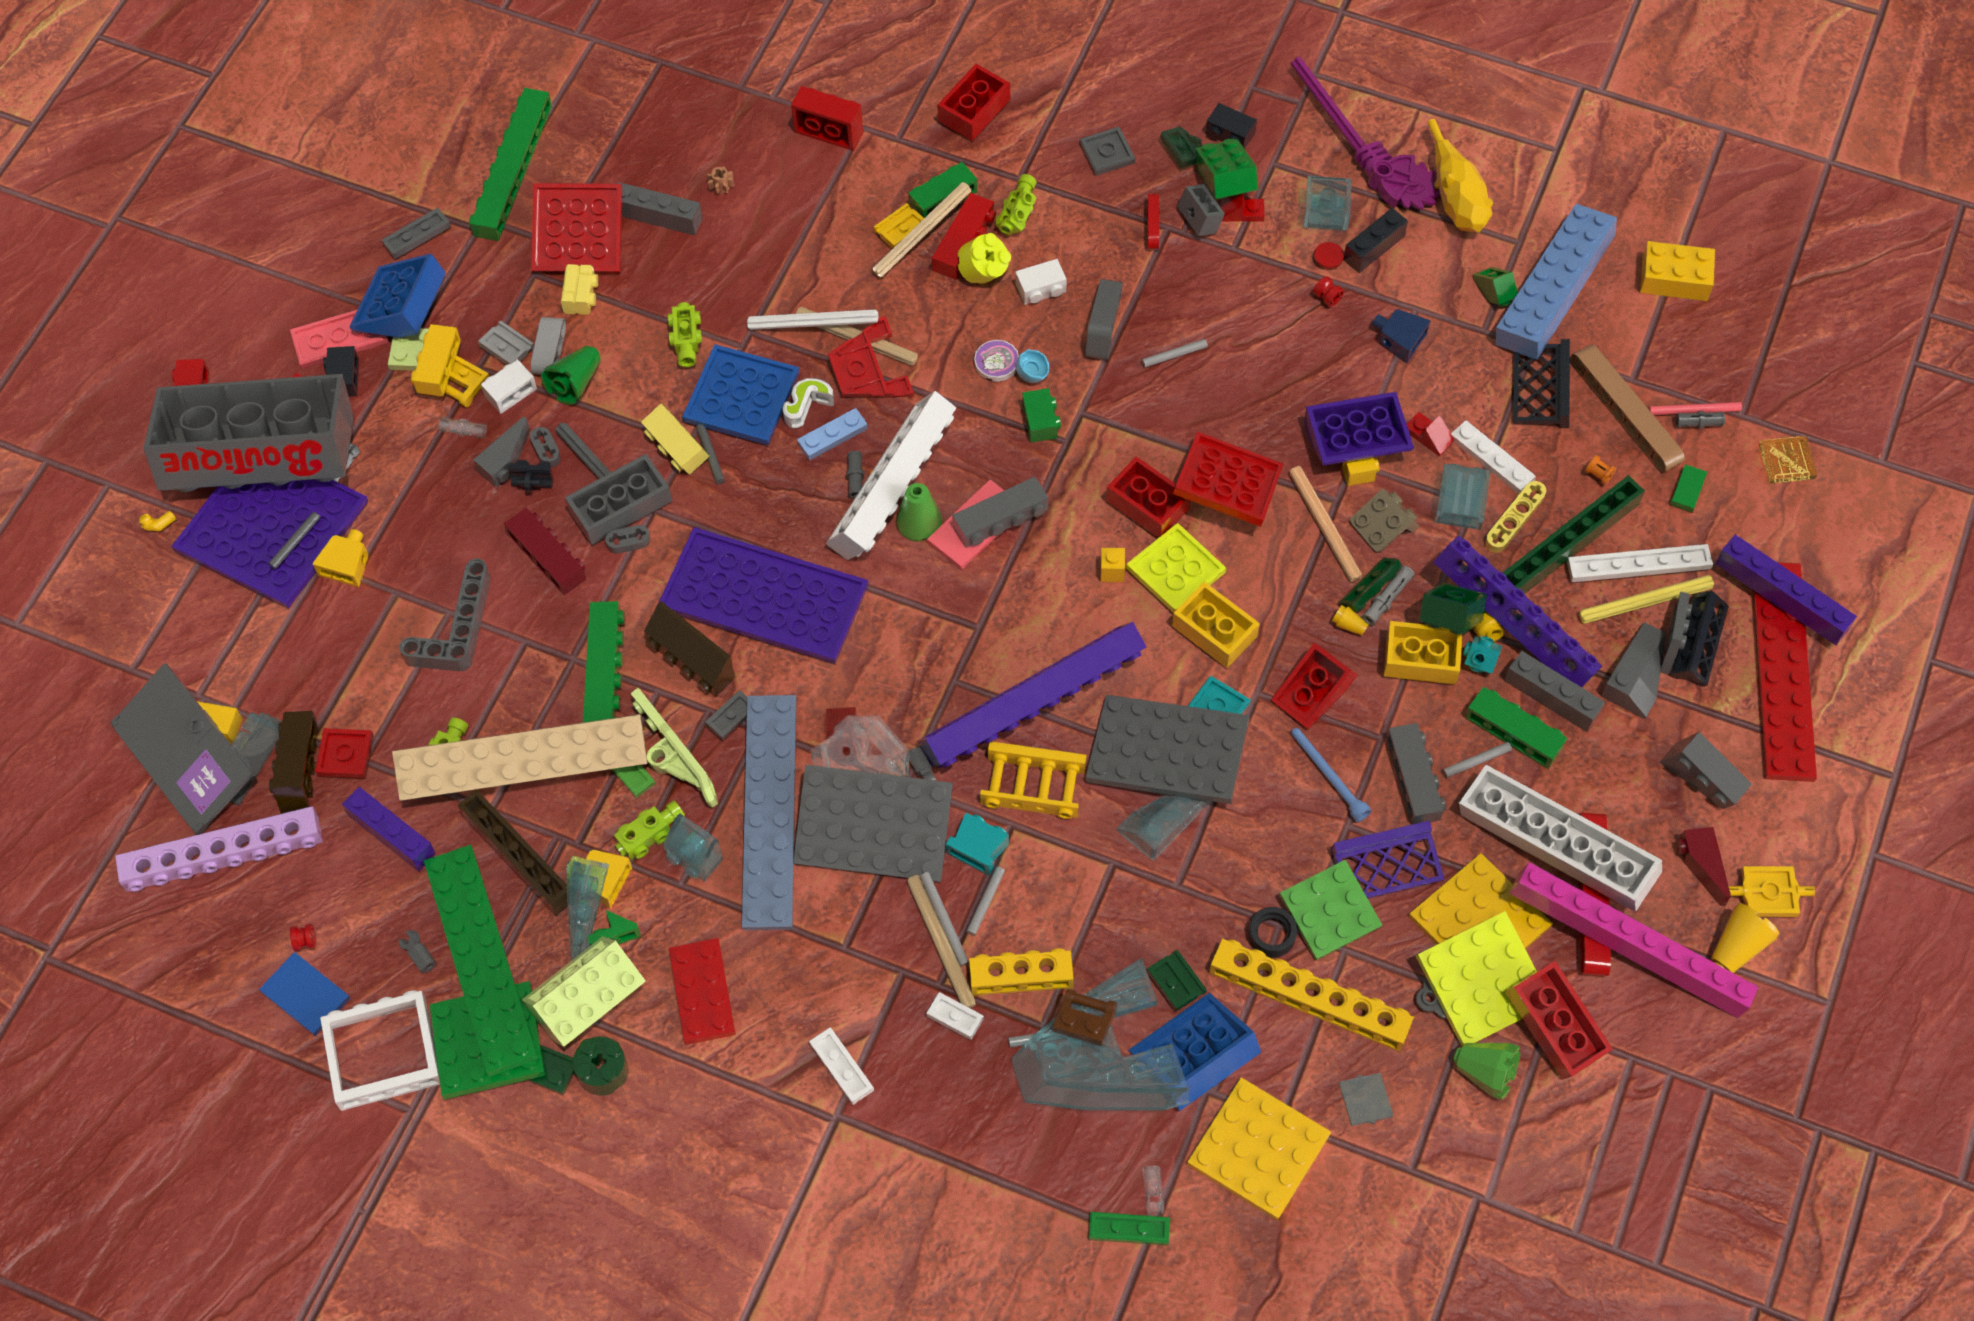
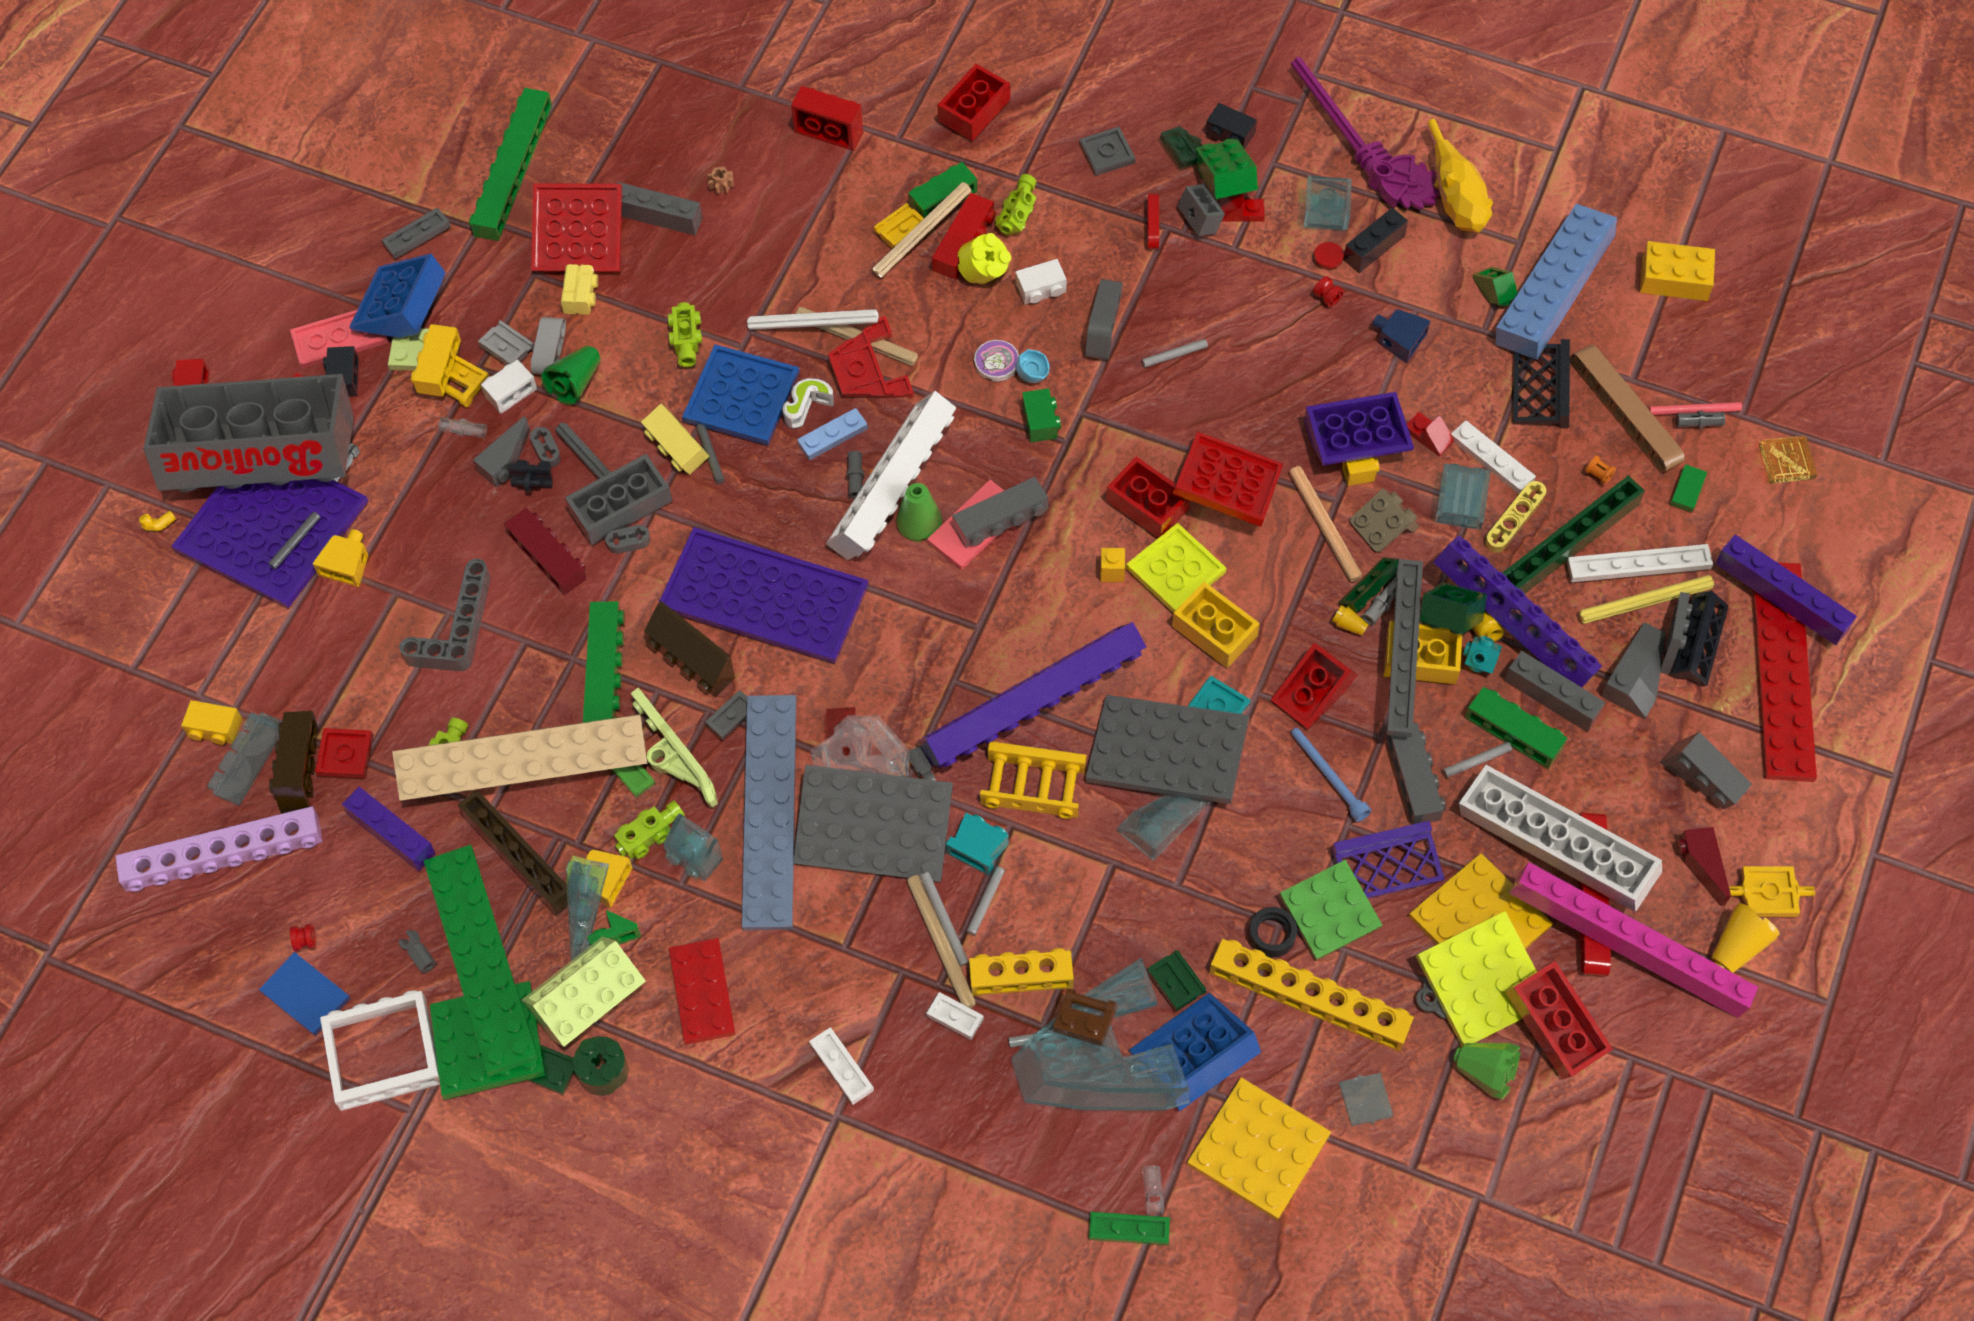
(182, 749): dark grey door -> none
(1404, 648): none -> dark grey plate

